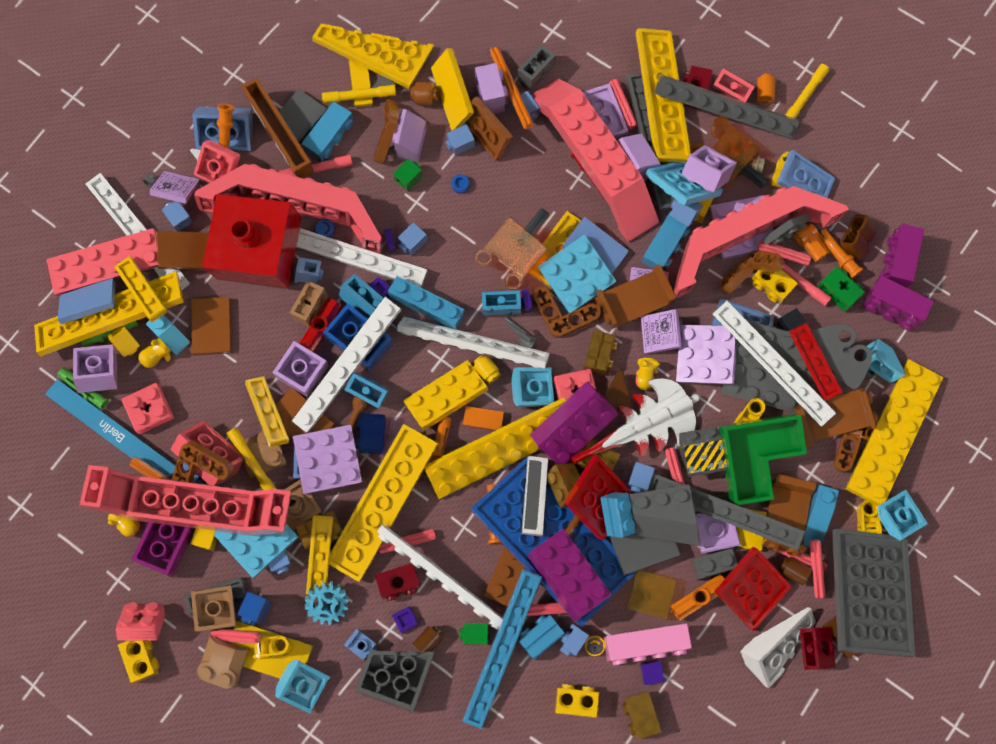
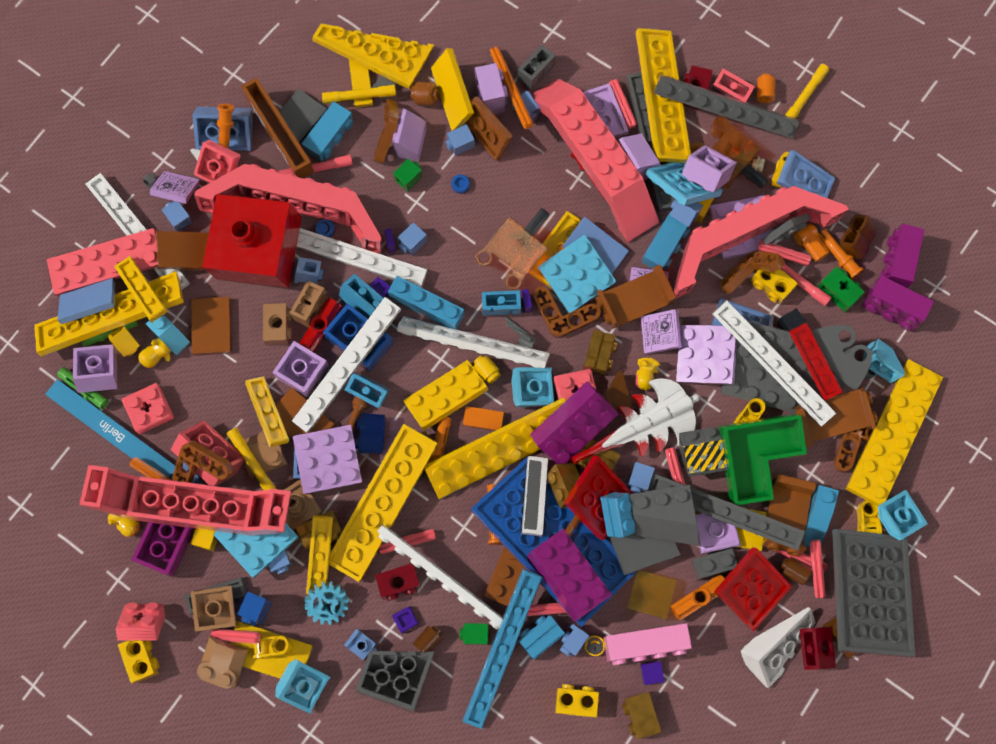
(272, 314): none -> medium nougat brick

